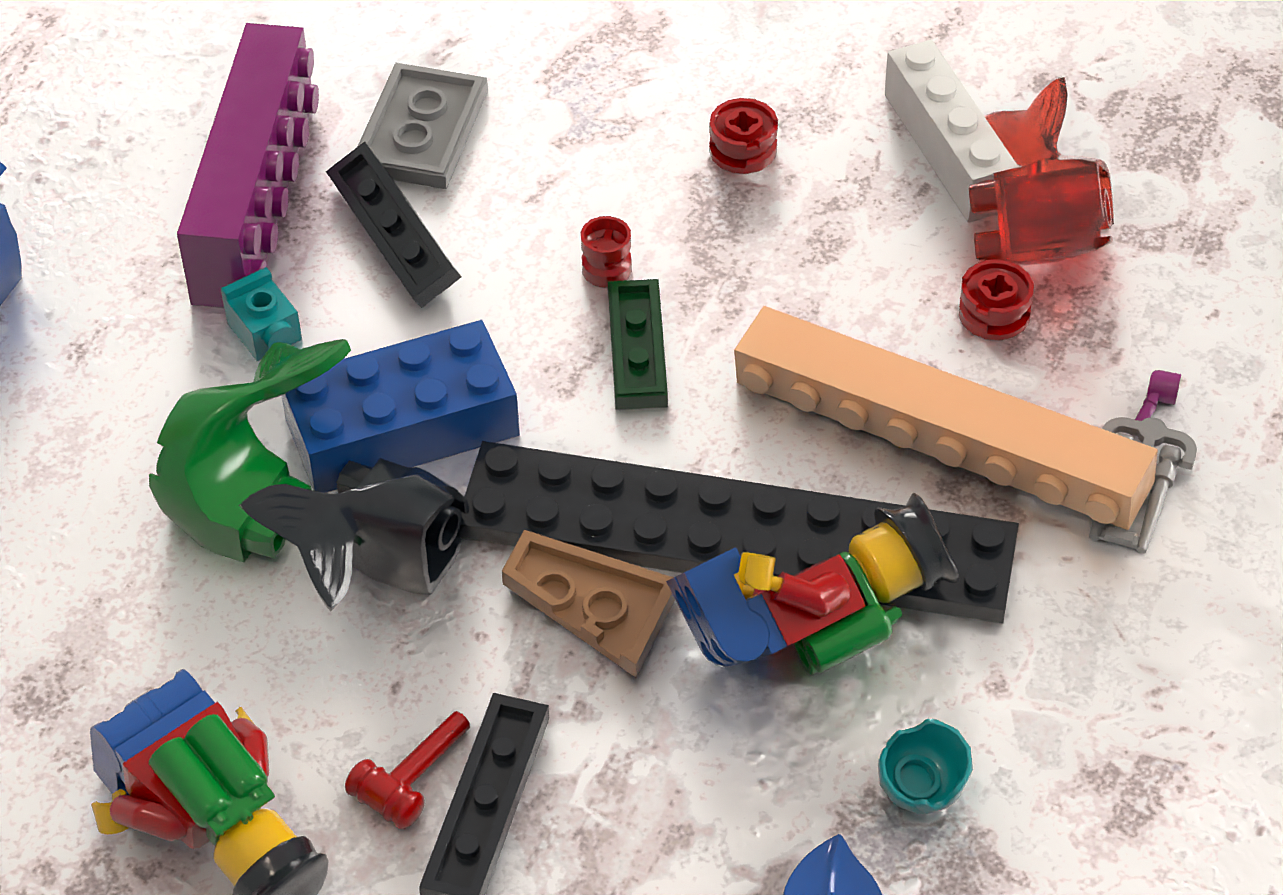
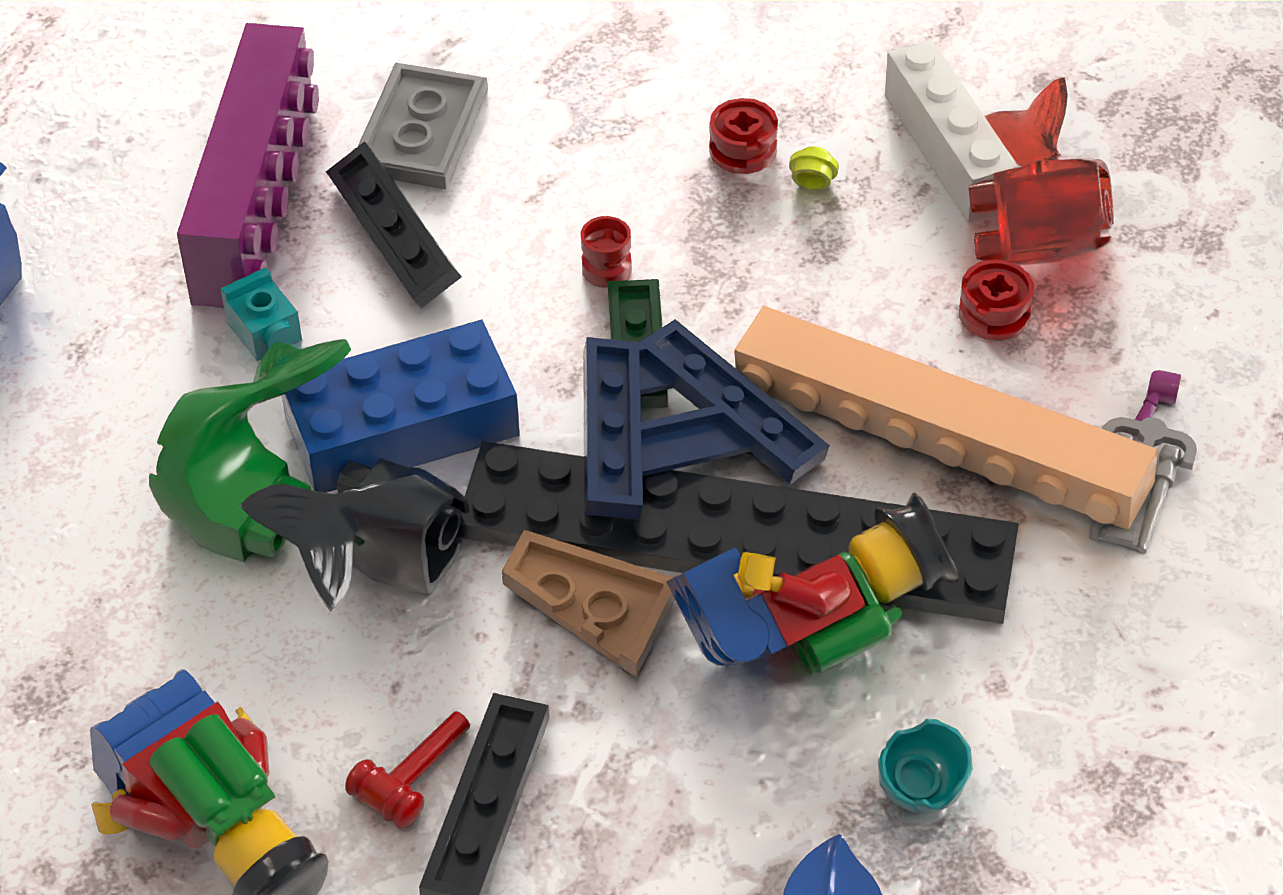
(729, 420): none -> dark blue plate
(813, 168): none -> neon yellow plate

